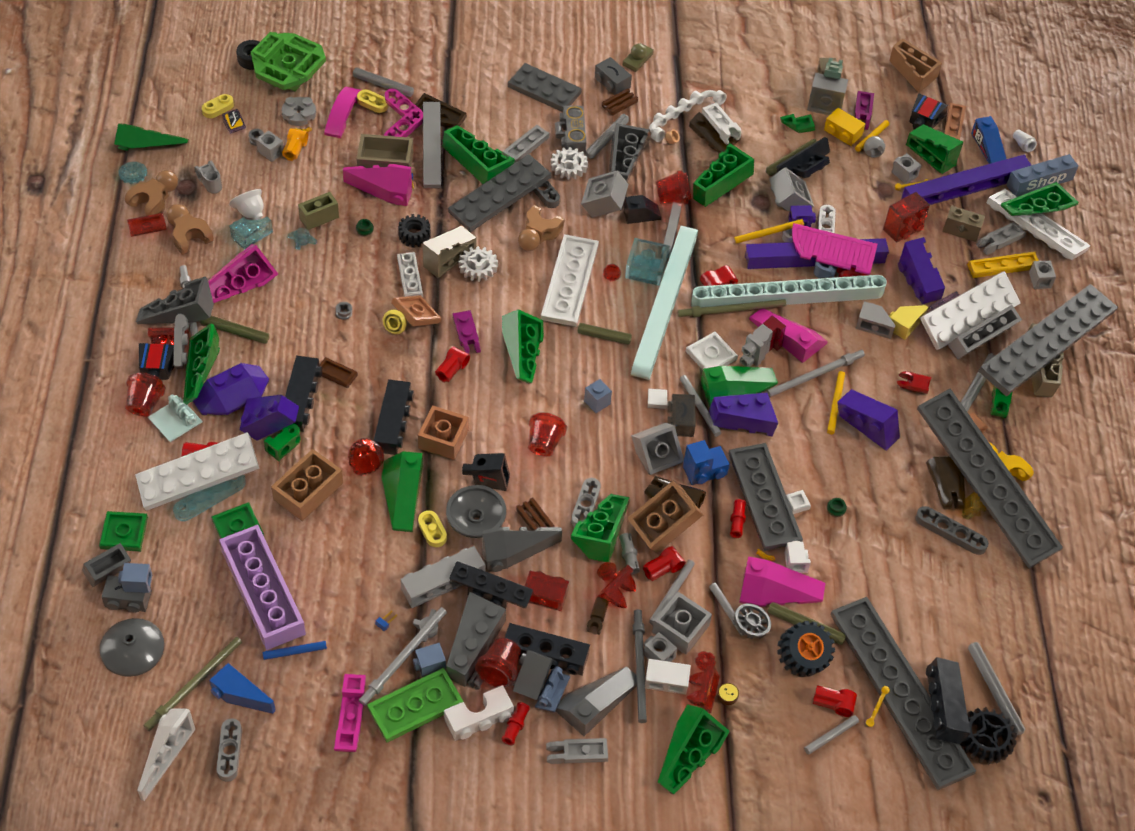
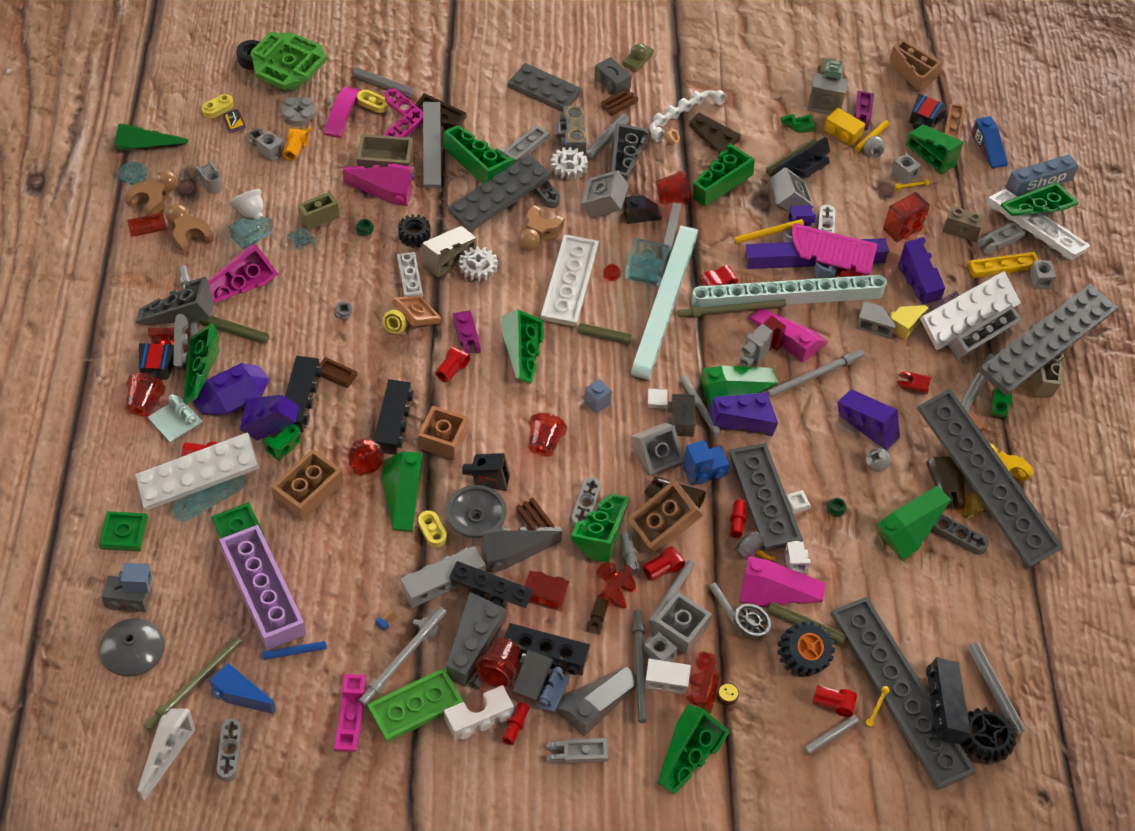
(105, 564): dark grey brick -> none
(429, 659): sand blue brick -> none
(711, 352): white tile -> none
(721, 122): white plate -> none
(749, 544): none -> flat silver brick
(837, 396): yellow bar -> none
(878, 459): none -> light grey piece
(910, 524): none -> green wedge
(967, 181): dark purple tile -> none
(1025, 141): white cone -> none

